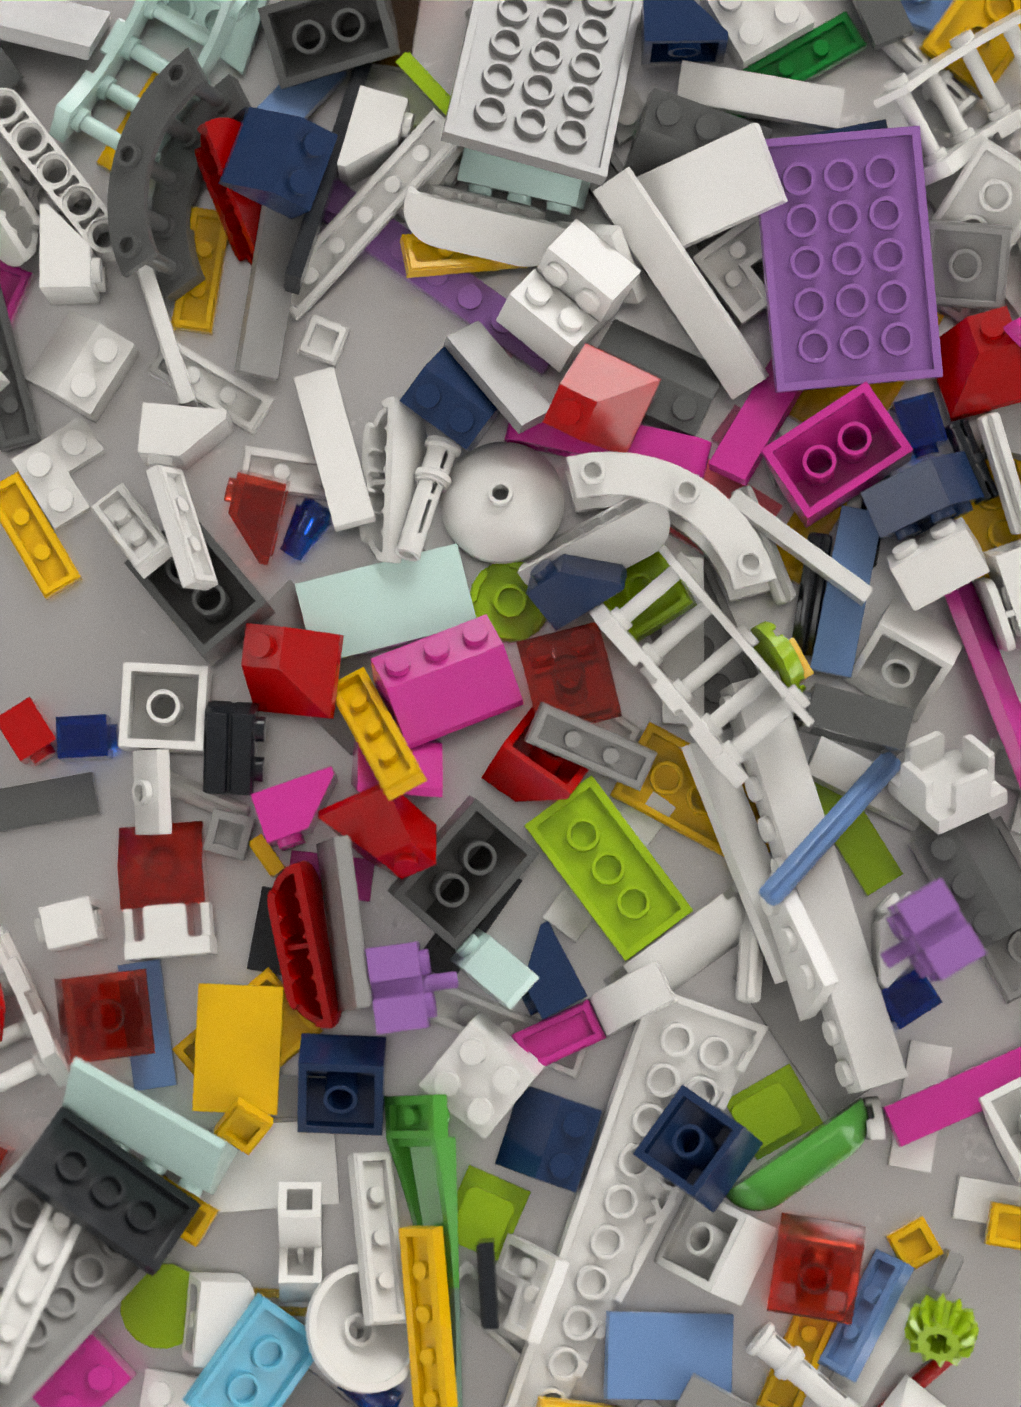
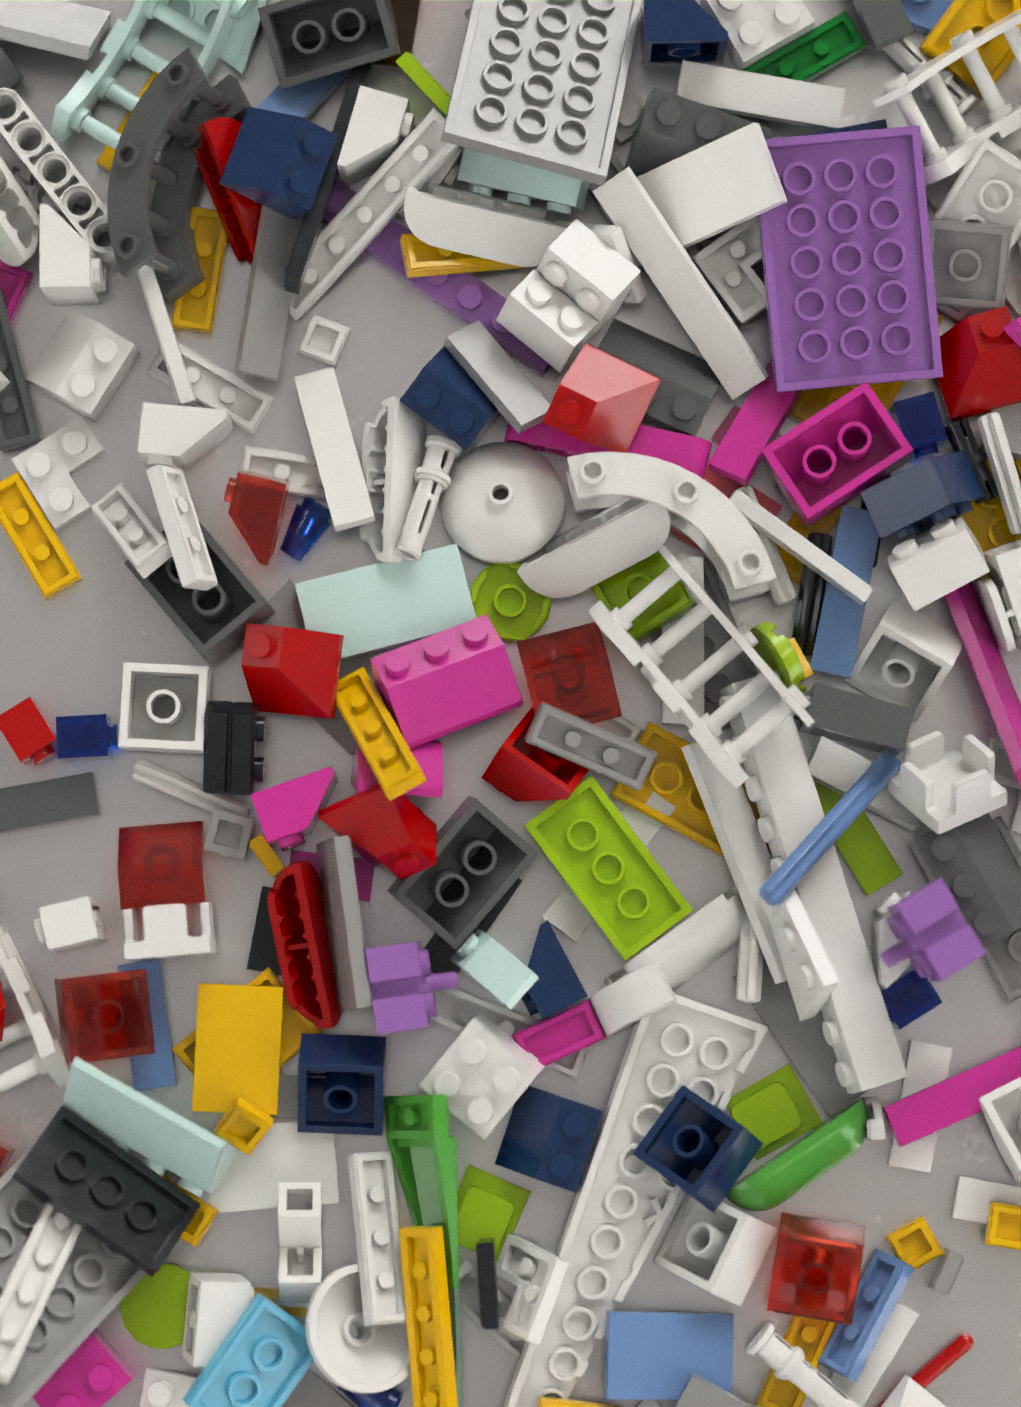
(152, 792): white plate -> none
(573, 586): dark blue slope -> none
(941, 1330): lime gear -> none

